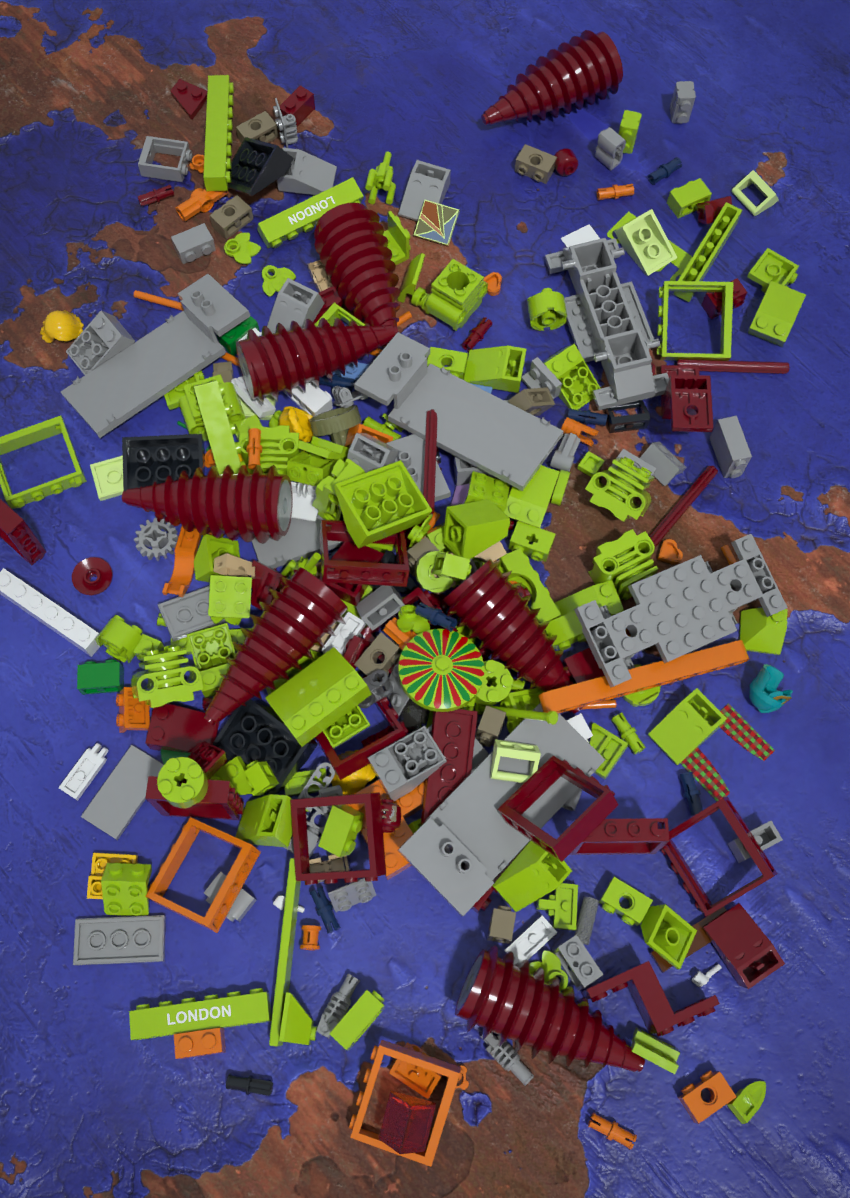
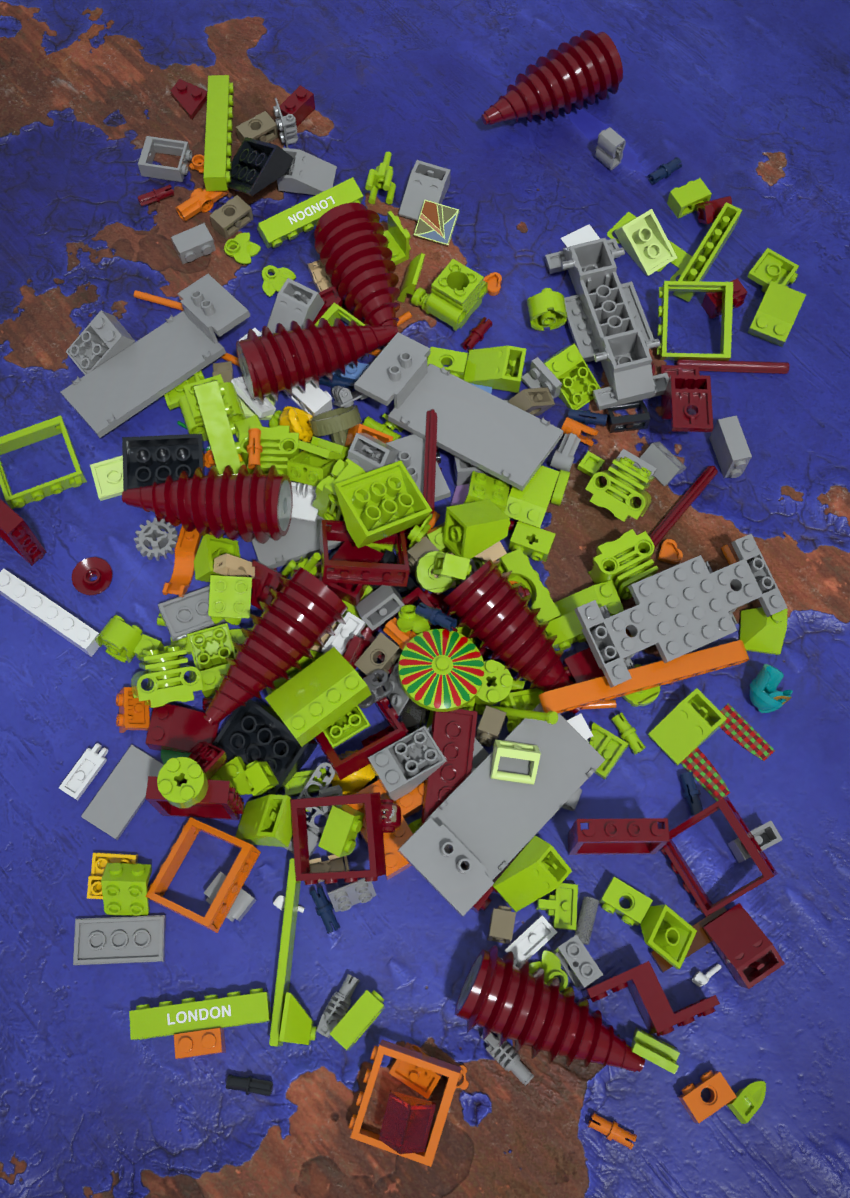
(61, 326): yellow hair -> none
(100, 677): green brick -> none
(230, 338): green brick -> none
(310, 937): orange bush -> none
(535, 164): dark tan brick -> none
(536, 785): dark red window -> none
(566, 162): dark red head -> none
(615, 191): orange pin -> none
(629, 129): lime brick -> none
(682, 102): light grey brick -> none
(754, 178): yellowish green tile -> none

